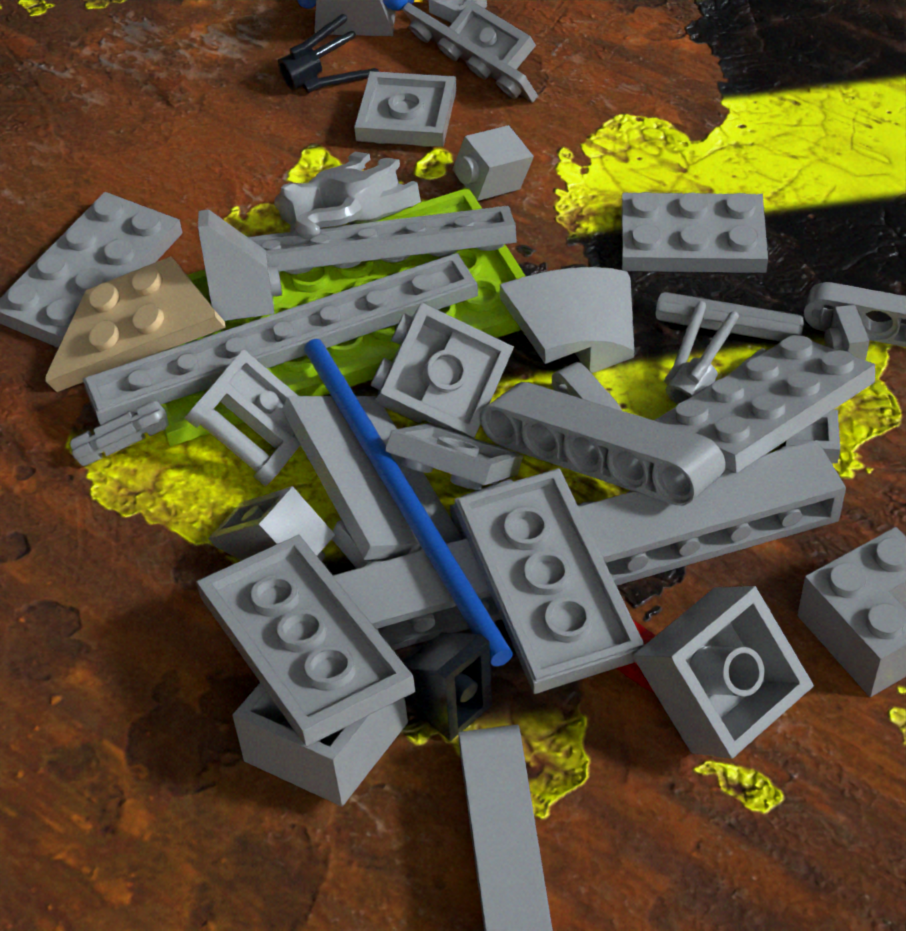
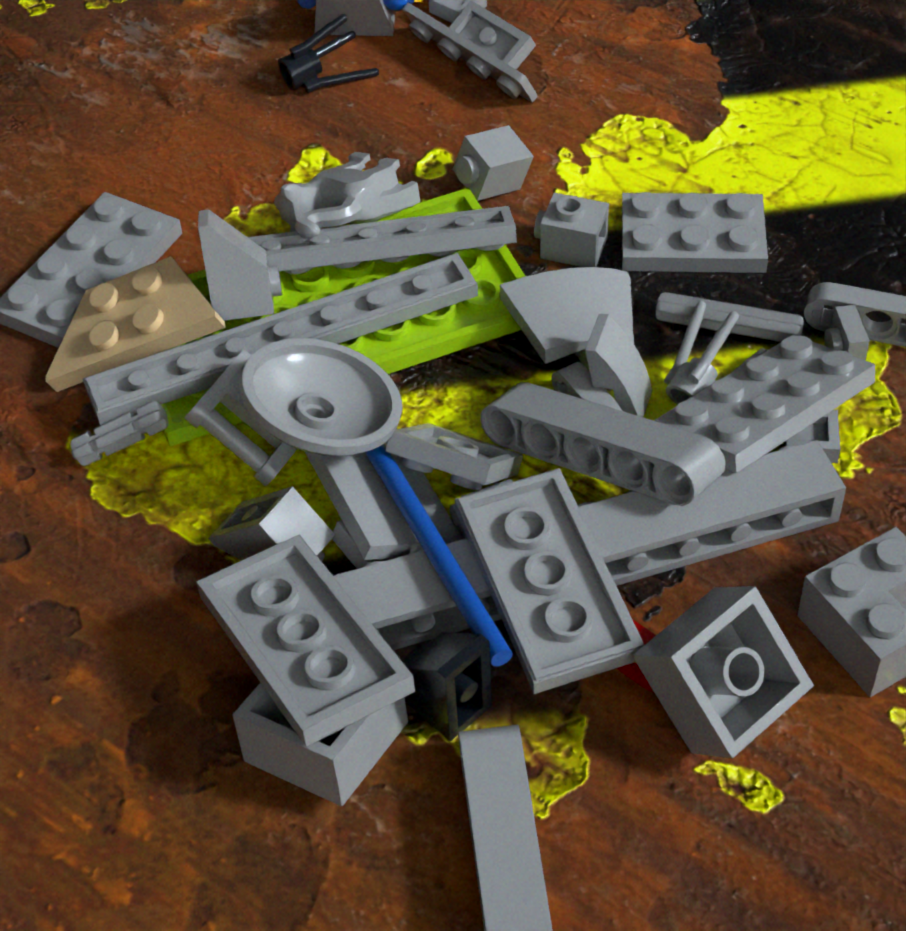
(320, 397): none -> light grey dish
(406, 109): light grey plate -> none
(441, 371): light grey plate -> none
(572, 230): none -> light grey brick
(618, 366): none -> light grey slope

